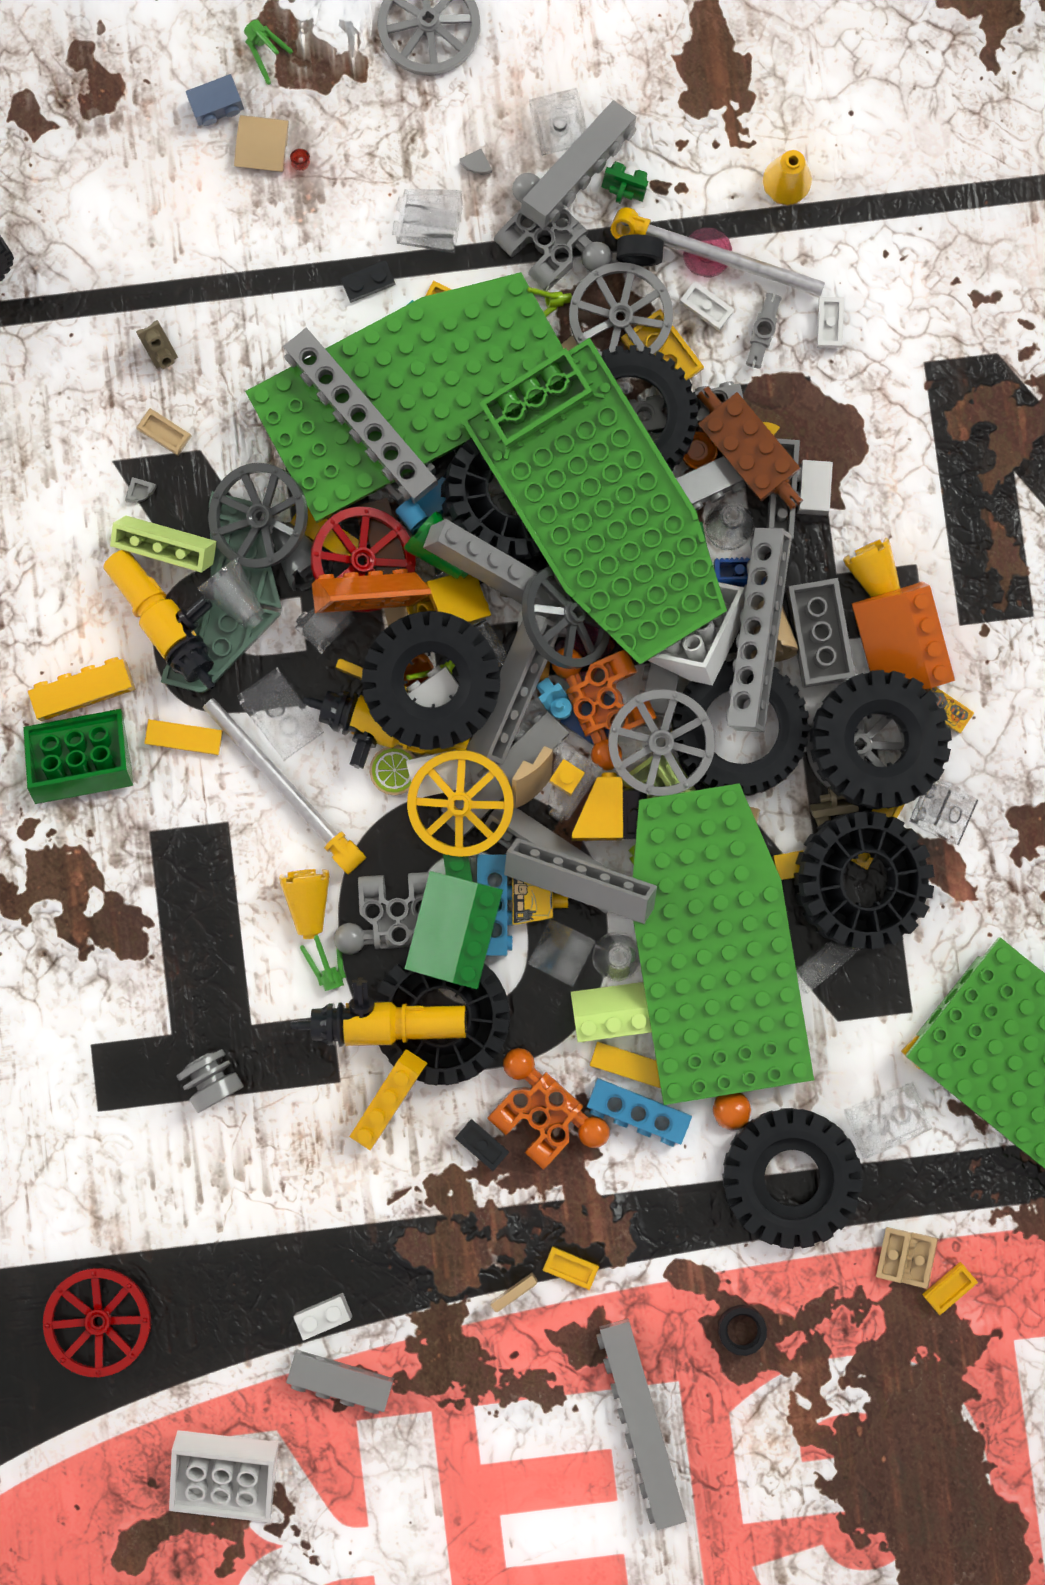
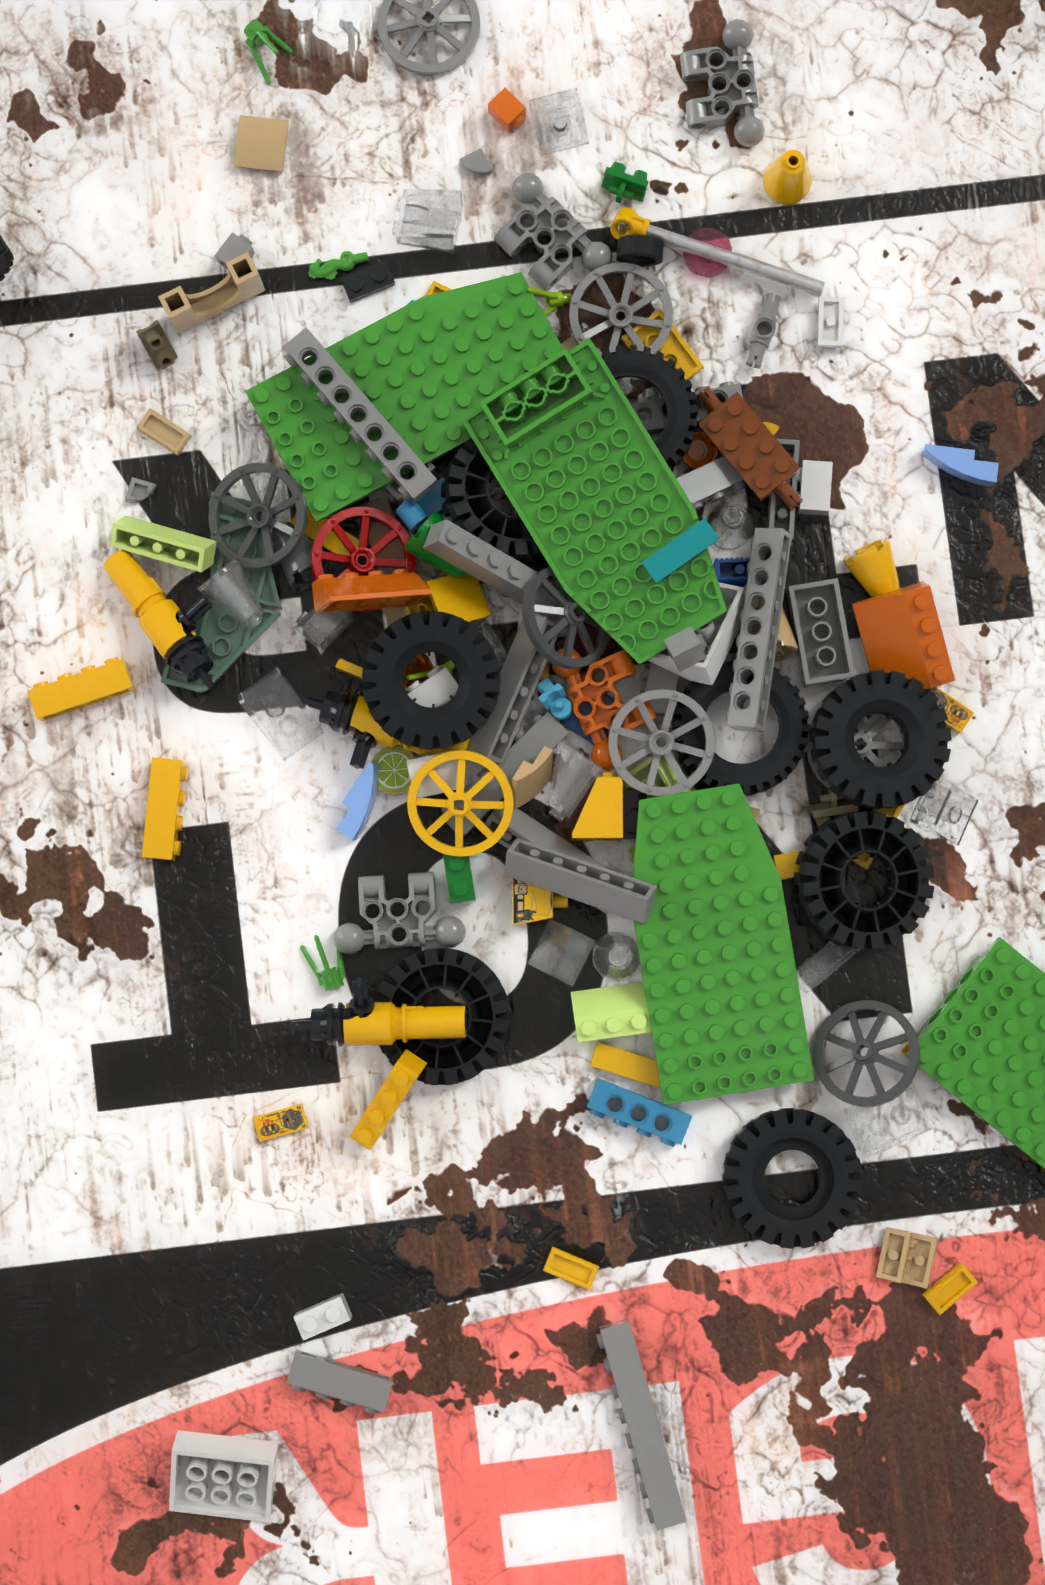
(49, 1324): red wheel -> none
(77, 756): green slope -> none
(164, 808): none -> yellow brick
(183, 737): yellow tile -> none
(192, 309): none -> tan arch
(209, 1080): light grey wheel -> none
(215, 100): sand blue brick -> none
(232, 248): none -> light grey brick
(280, 1122): none -> tile
(294, 159): clear red hinge -> none
(306, 899): yellow cone -> none
(328, 269): none -> bright green animal
(344, 852): flat silver piece -> none
(360, 801): none -> light blue slope
(454, 929): slope -> none
(482, 1144): black plate -> none
(485, 867): dark azure brick -> none
(507, 110): none -> orange brick
(514, 1292): tan tile -> none
(567, 777): yellow brick -> none
(578, 165): light grey brick -> none
(592, 1130): orange connector -> none
(680, 550): none -> teal tile
(686, 648): none -> light grey brick
(697, 67): none -> light grey connector
(706, 306): white plate -> none
(732, 1111): orange hair -> none
(756, 1344): black tyre -> none
(871, 1056): none -> dark grey wheel
(961, 464): none -> light blue slope

